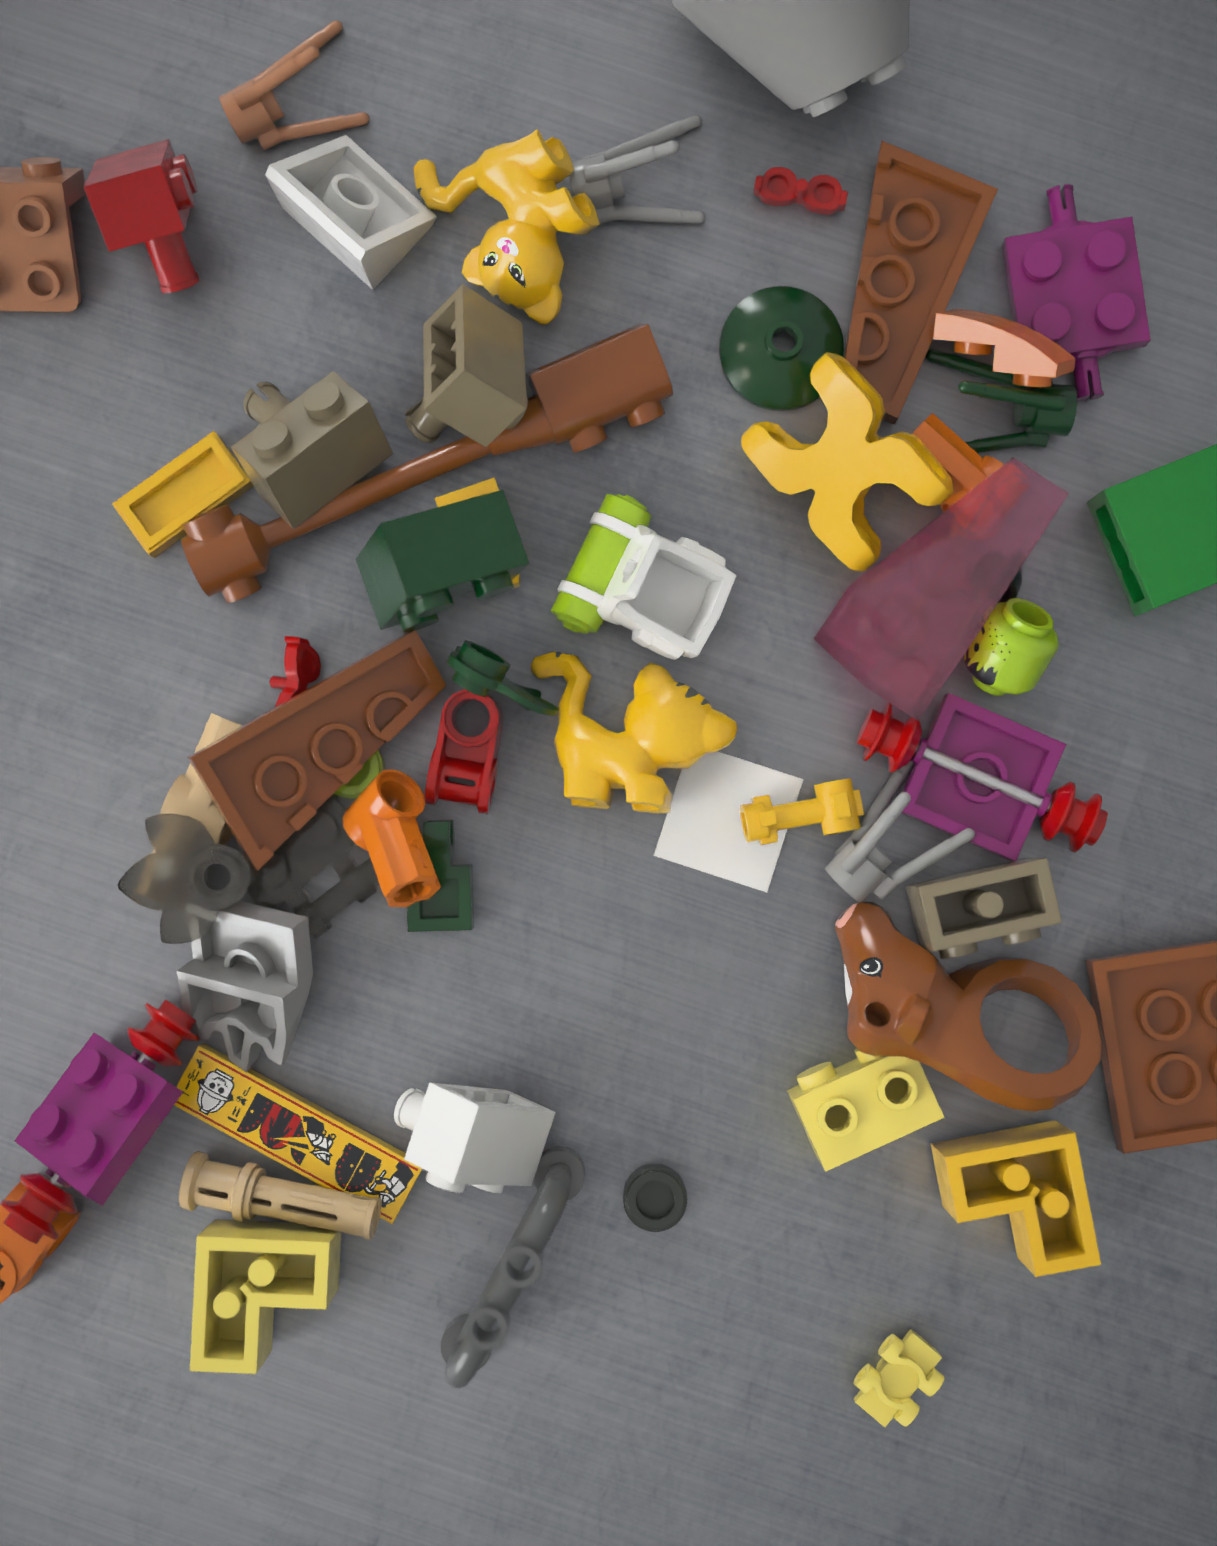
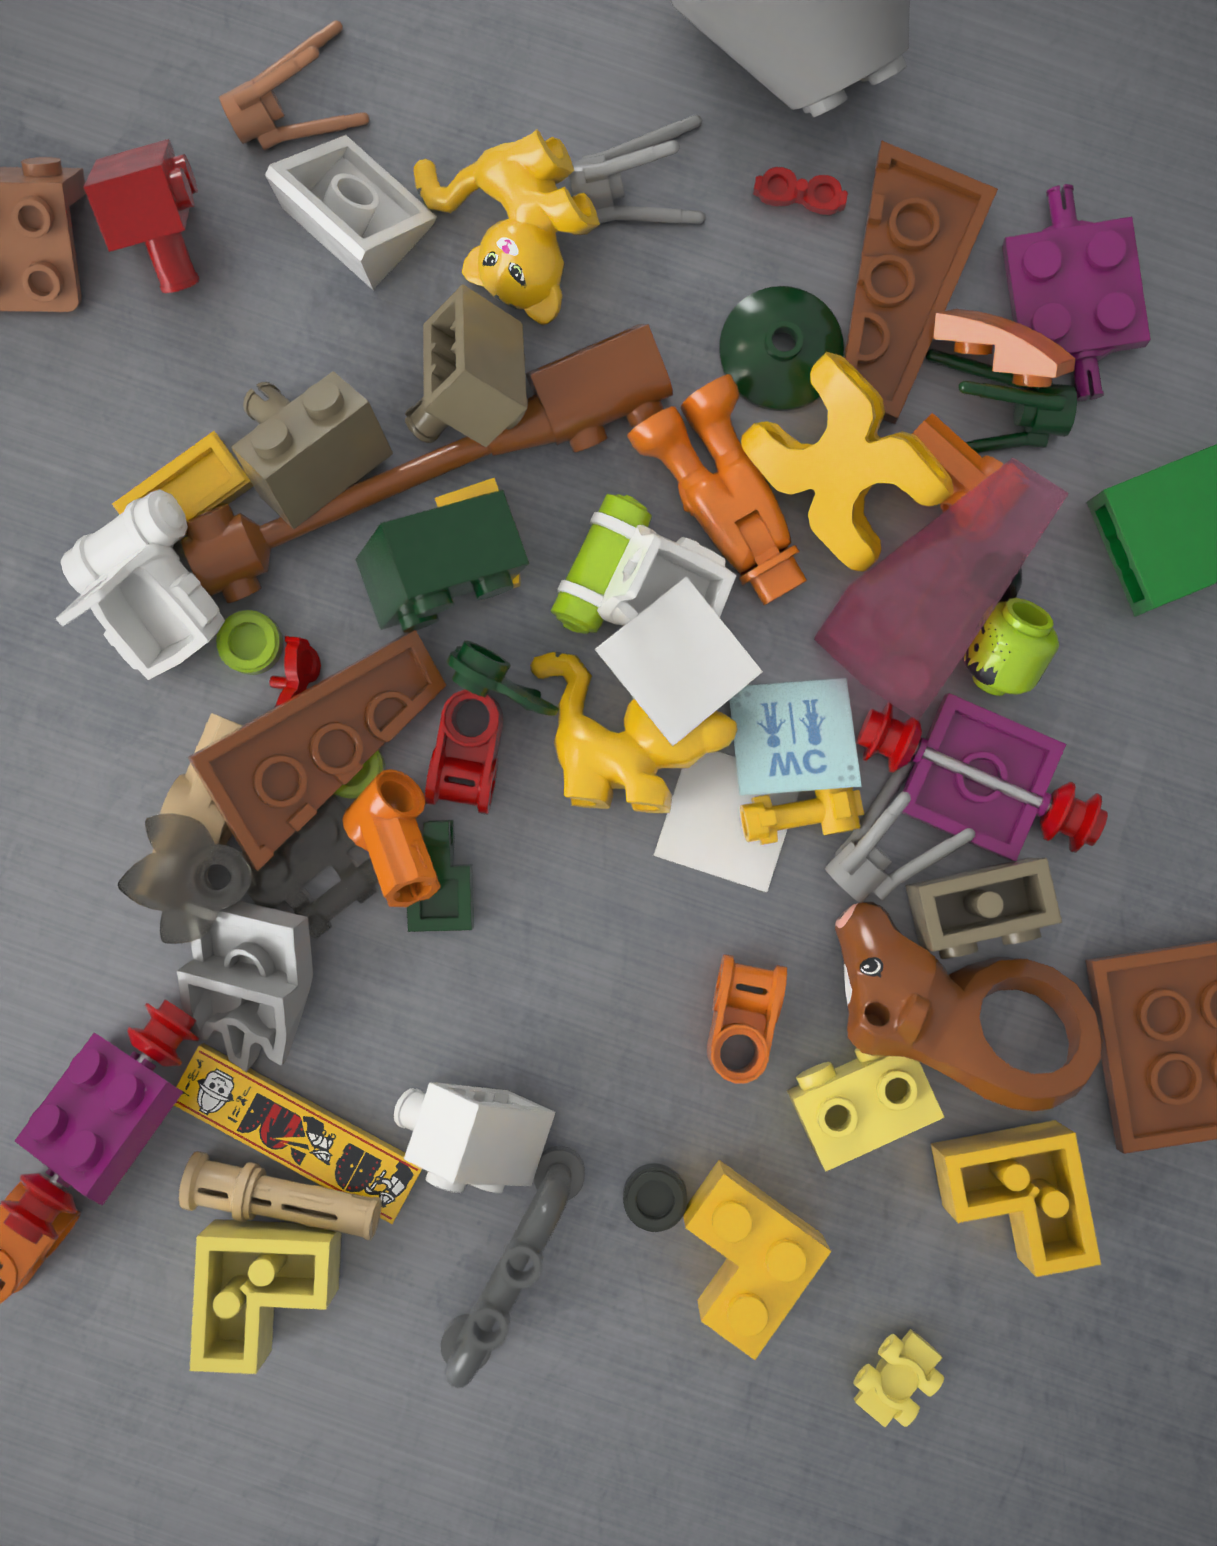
(140, 588): none -> white piece
(249, 642): none -> lime tile
(678, 661): none -> white sticker
(734, 502): none -> orange piece
(745, 1014): none -> orange piece
(767, 1256): none -> yellow brick
(794, 737): none -> clear light blue sticker

